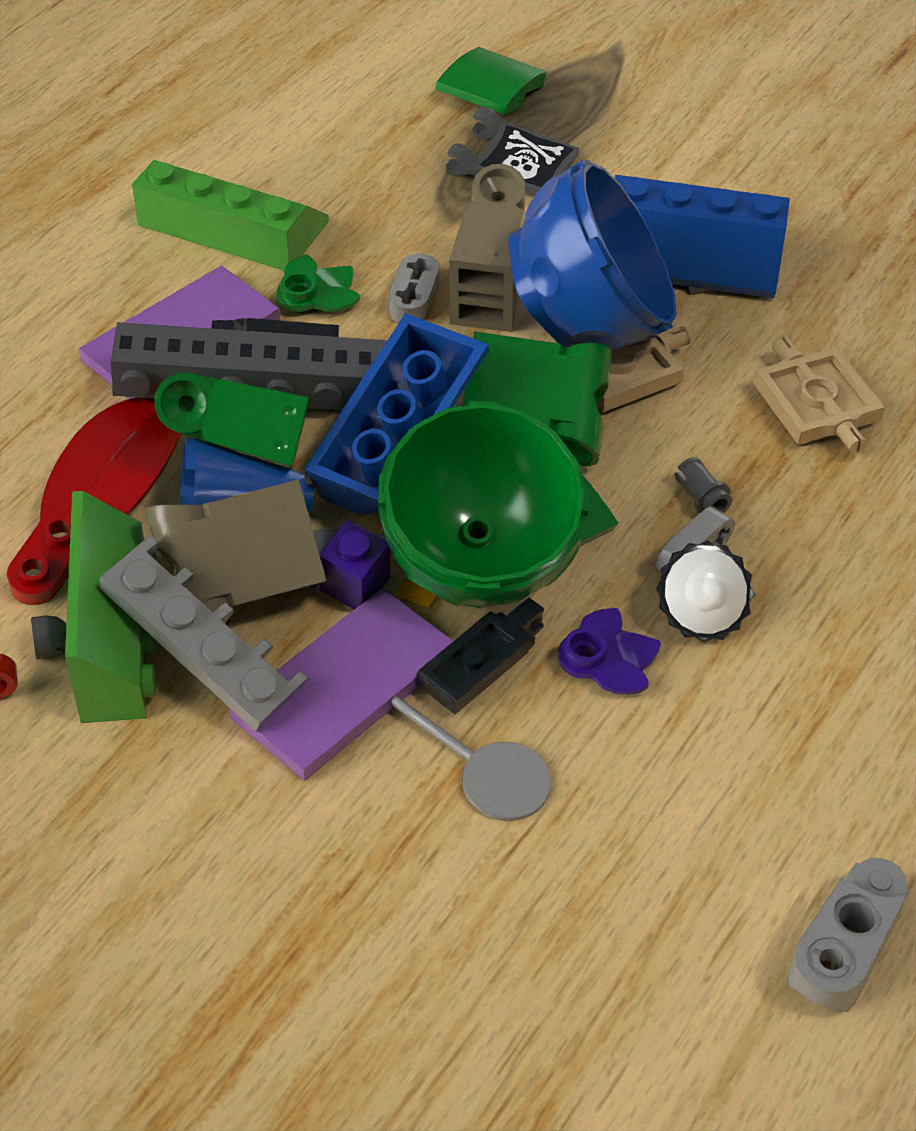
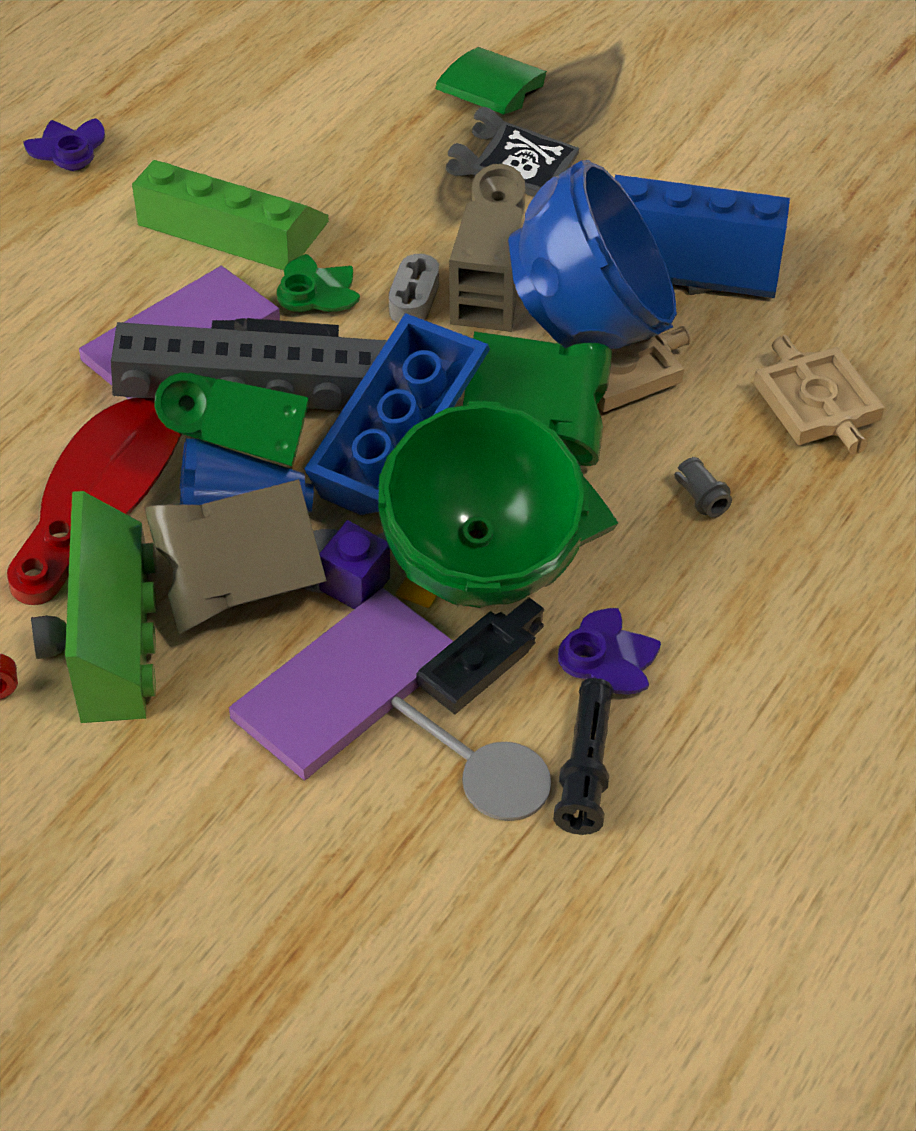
(66, 146): none -> dark purple plate
(198, 635): light grey hinge -> none
(584, 774): none -> black pin
(705, 591): white piece -> none
(707, 525): light grey beam -> none
(865, 900): light grey piece -> none

